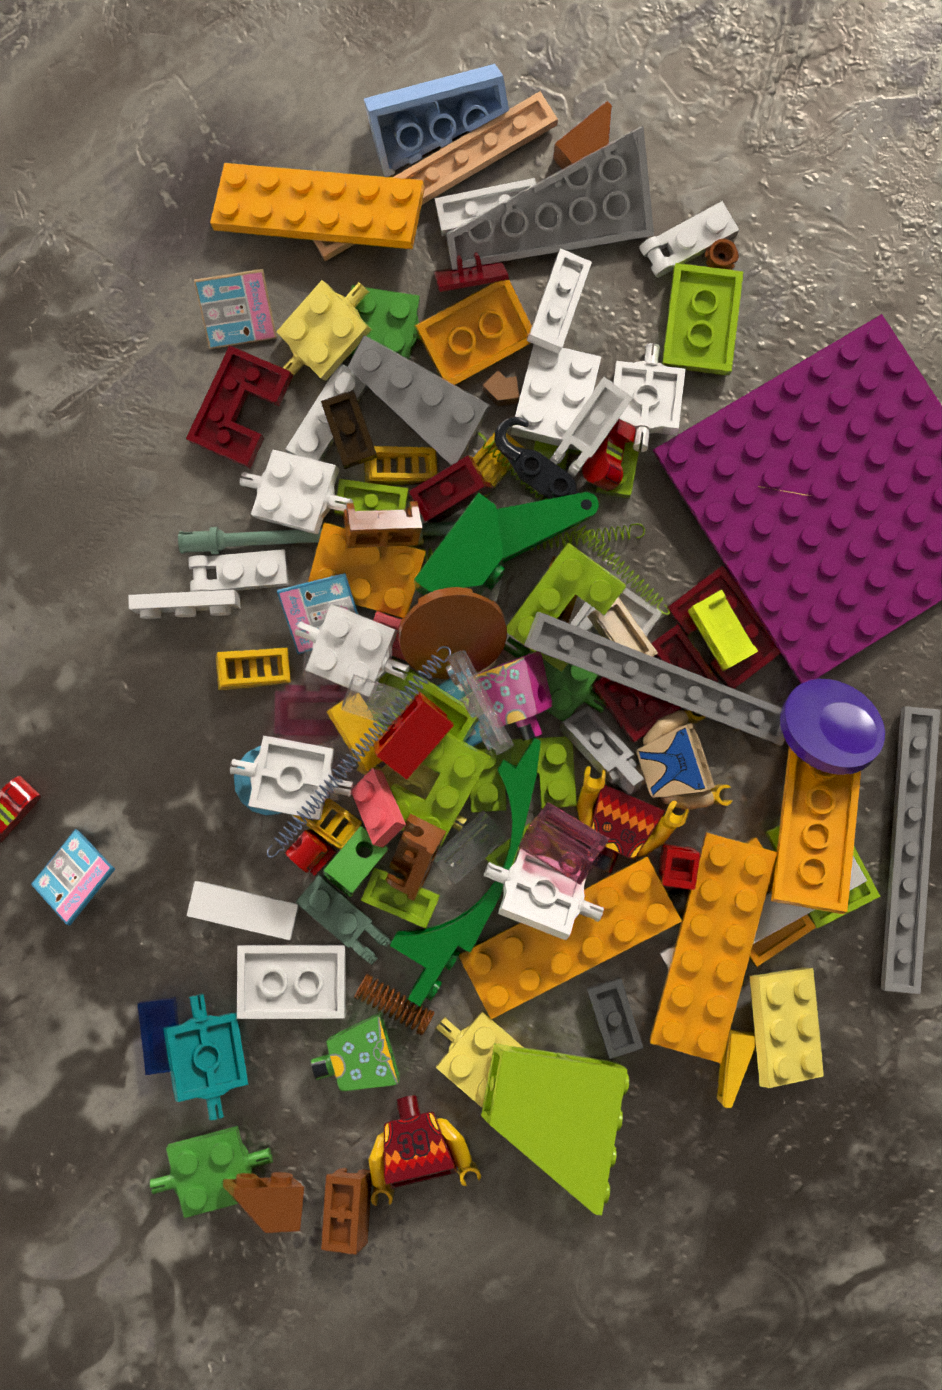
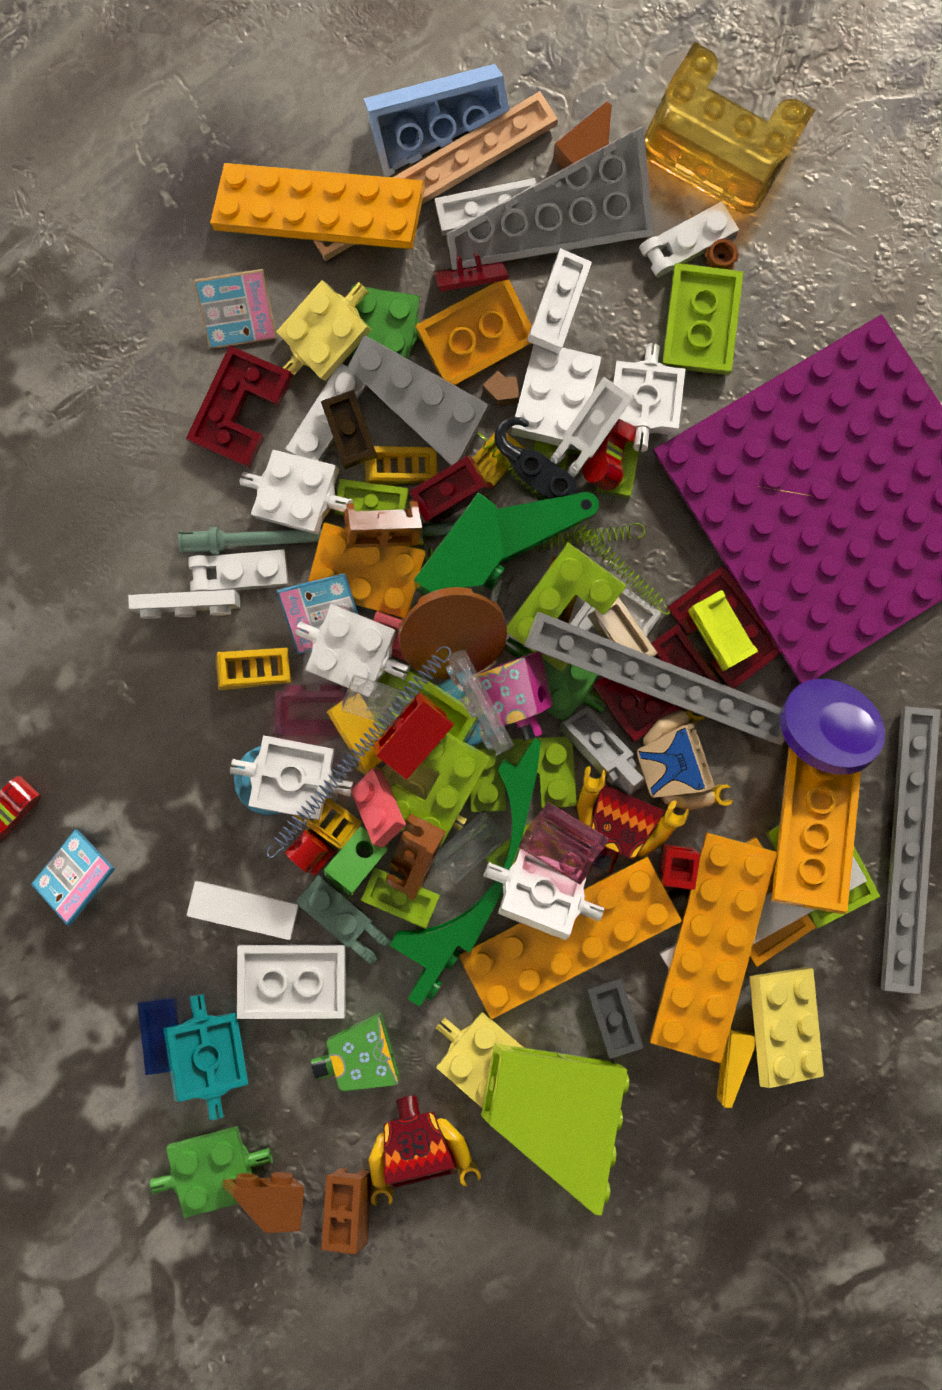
(364, 986): dark orange piece -> none
(718, 141): none -> clear yellow windscreen

